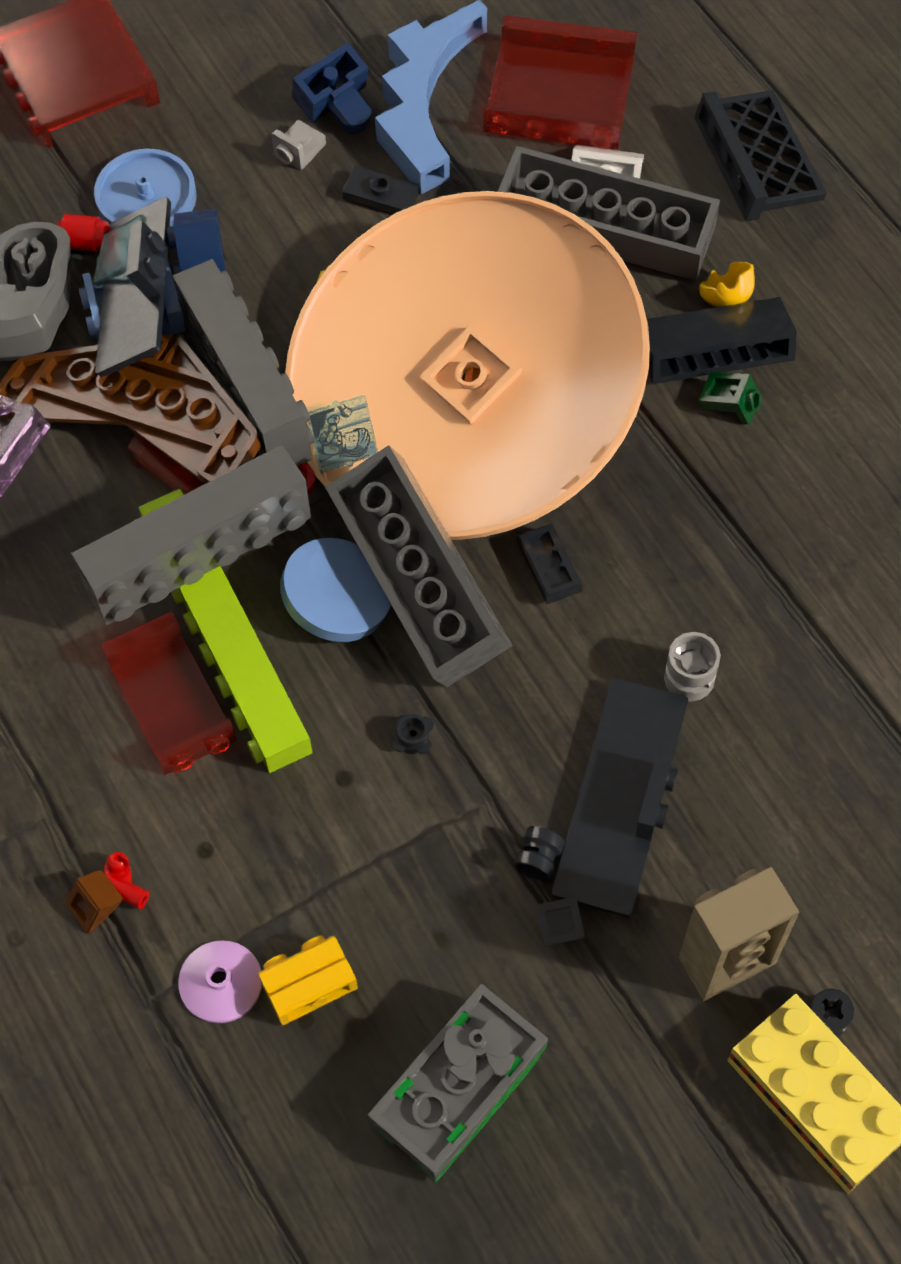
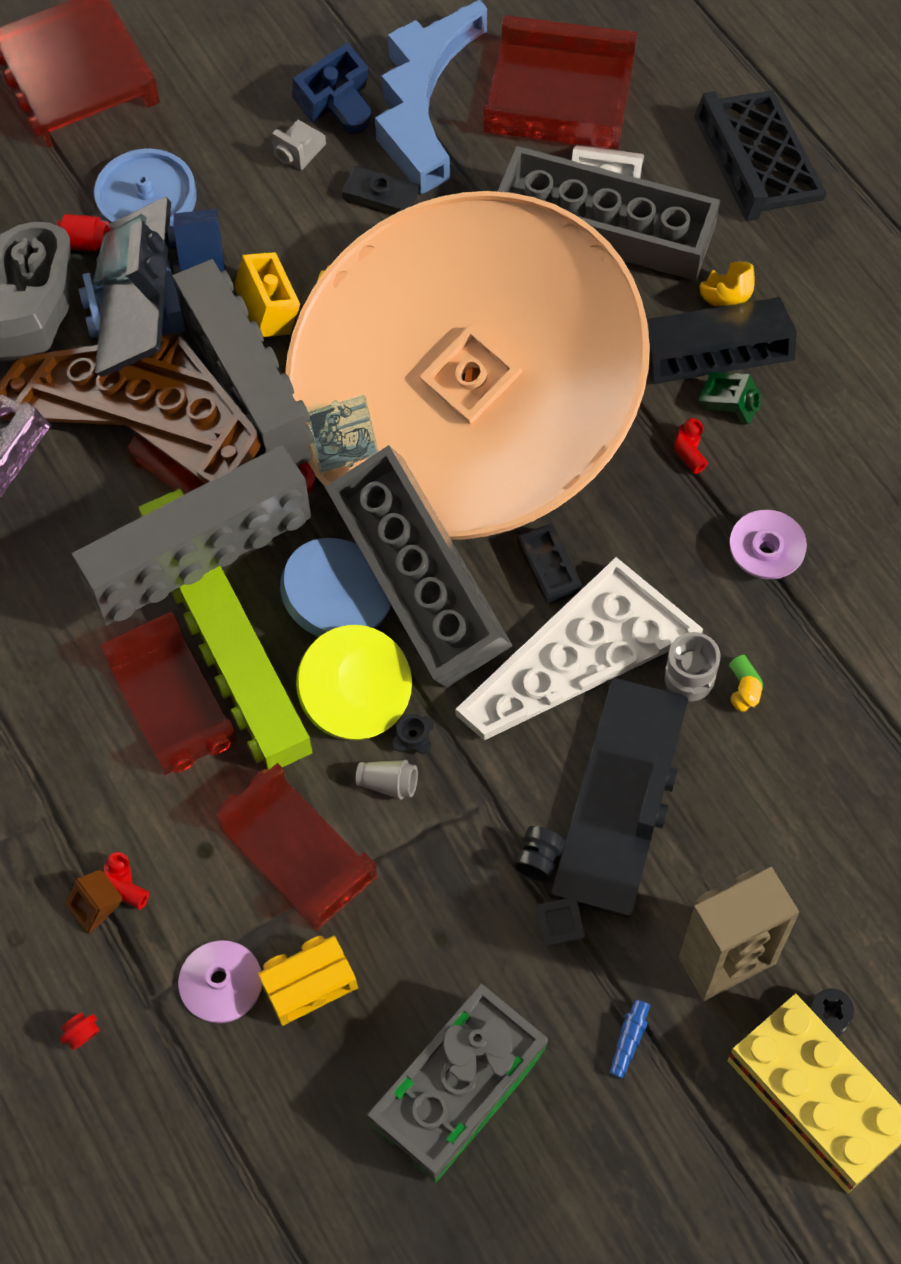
(79, 1030): none -> red plate
(267, 293): none -> yellow brick
(295, 847): none -> clear red panel
(353, 682): none -> neon yellow piece
(388, 777): none -> light grey cone
(592, 639): none -> white wing
(630, 1037): none -> blue animal
(687, 444): none -> red arm
(749, 686): none -> yellow arm
(768, 530): none -> lavender dish

